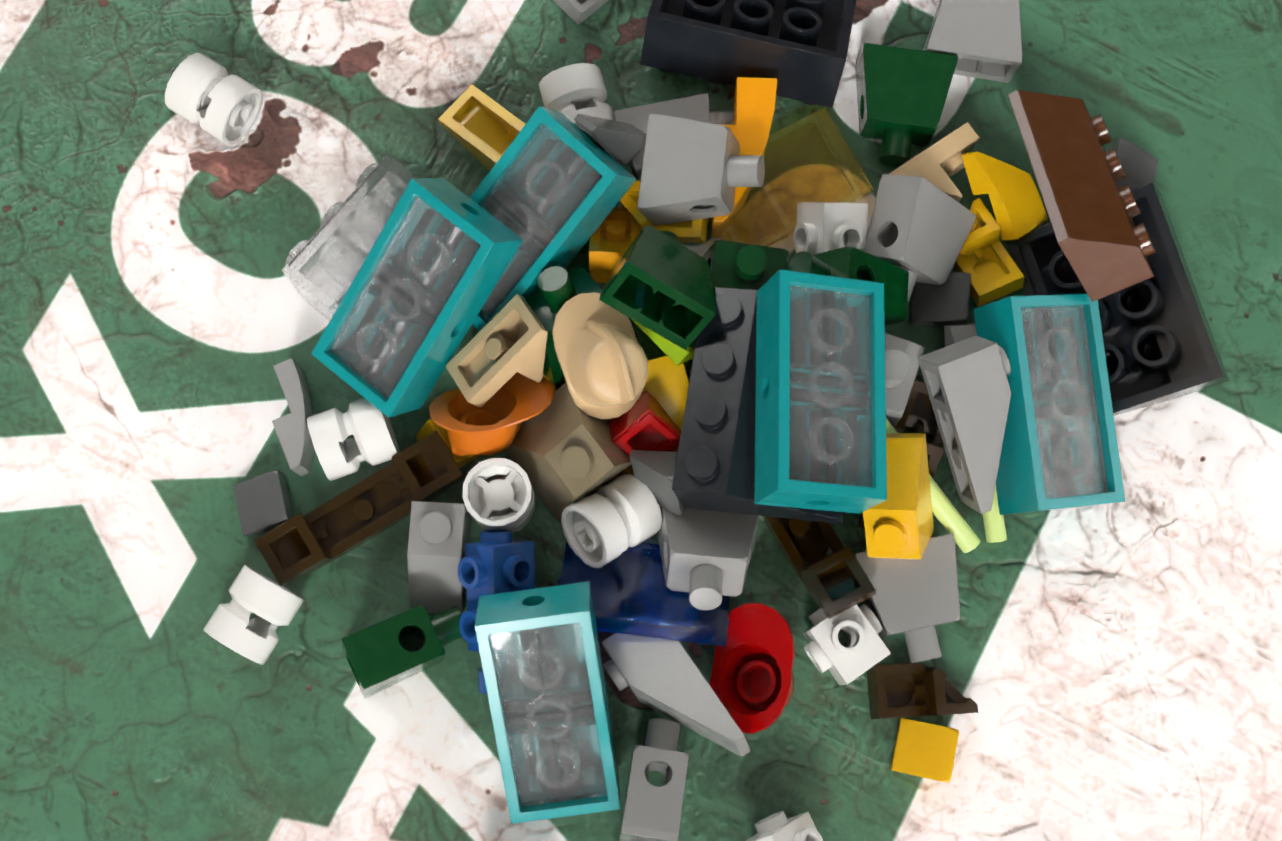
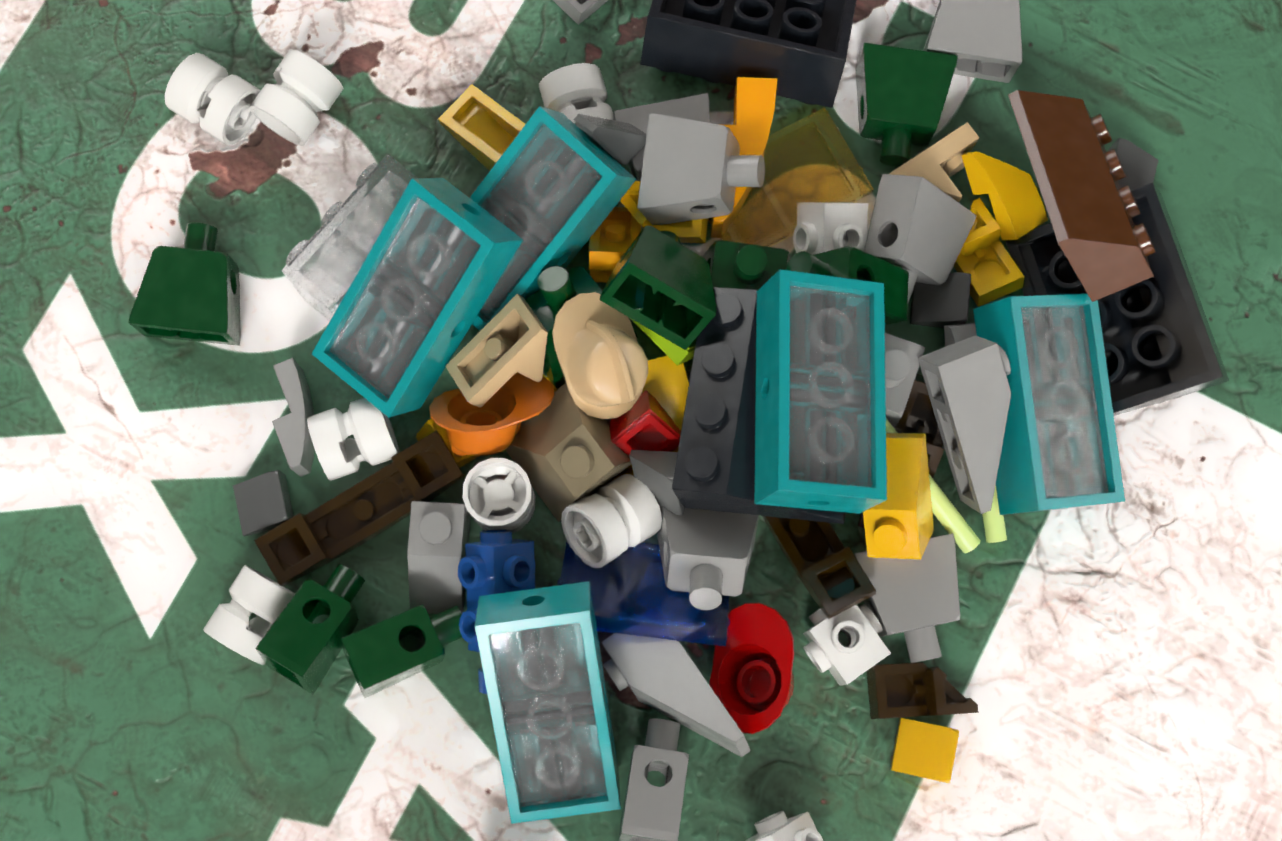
(190, 292): none -> dark green torso
(299, 94): none -> white wheel
(307, 649): none -> dark green torso

